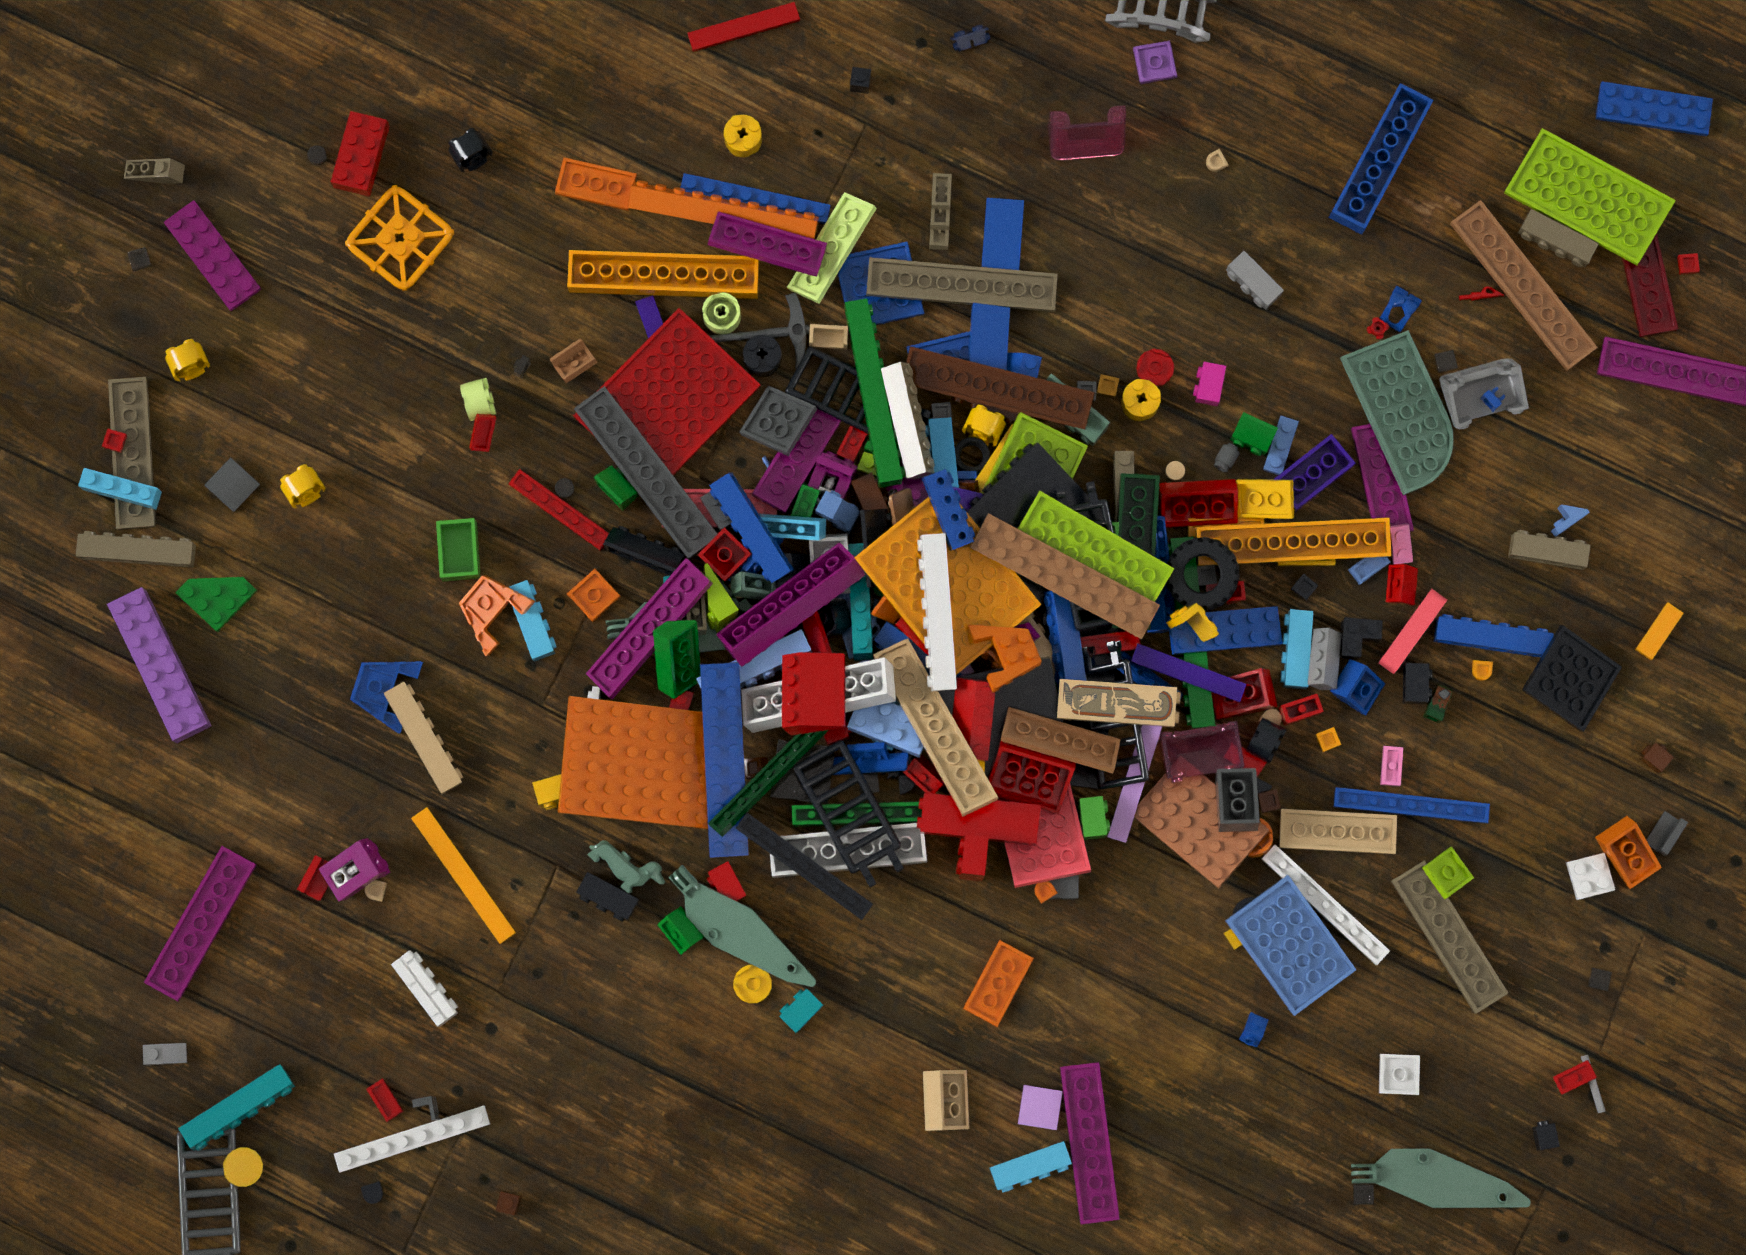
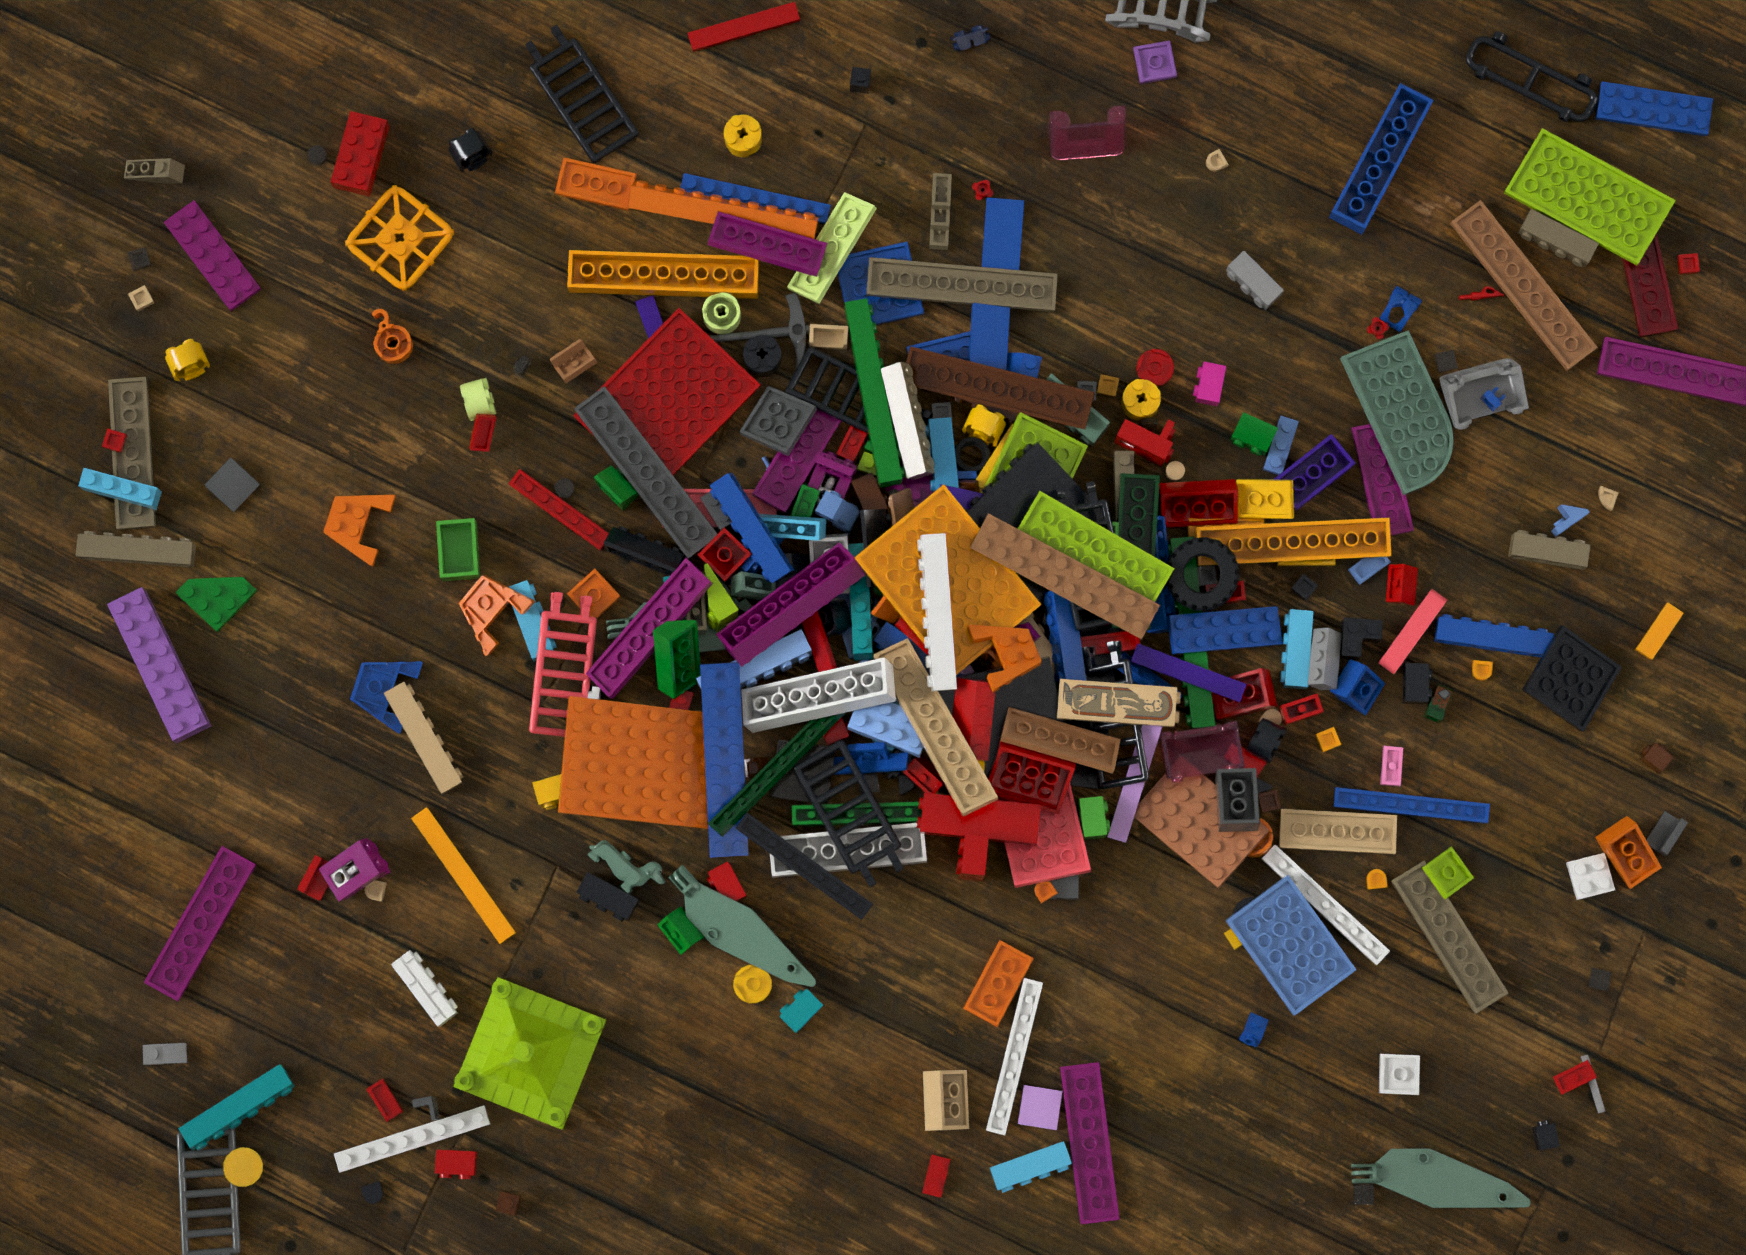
(141, 298): none -> tan plate
(302, 486): yellow brick -> none
(348, 522): none -> orange wing
(387, 333): none -> orange piece
(456, 1162): none -> red brick
(530, 1053): none -> lime piece
(554, 613): none -> coral bar
(603, 88): none -> black bar
(813, 692): red slope -> none
(936, 1176): none -> red plate
(948, 510): blue brick -> none
(985, 184): none -> red plate
(1014, 1056): none -> white plate
(1146, 443): none -> red brick
(1149, 424): none -> clear smoke tile
(1197, 619): yellow bracket -> none
(1226, 457): dark grey brick -> none
(1376, 879): none -> light orange tile
(1401, 544): bright pink plate -> none
(1498, 42): none -> black bar
(1607, 497): none -> tan tile

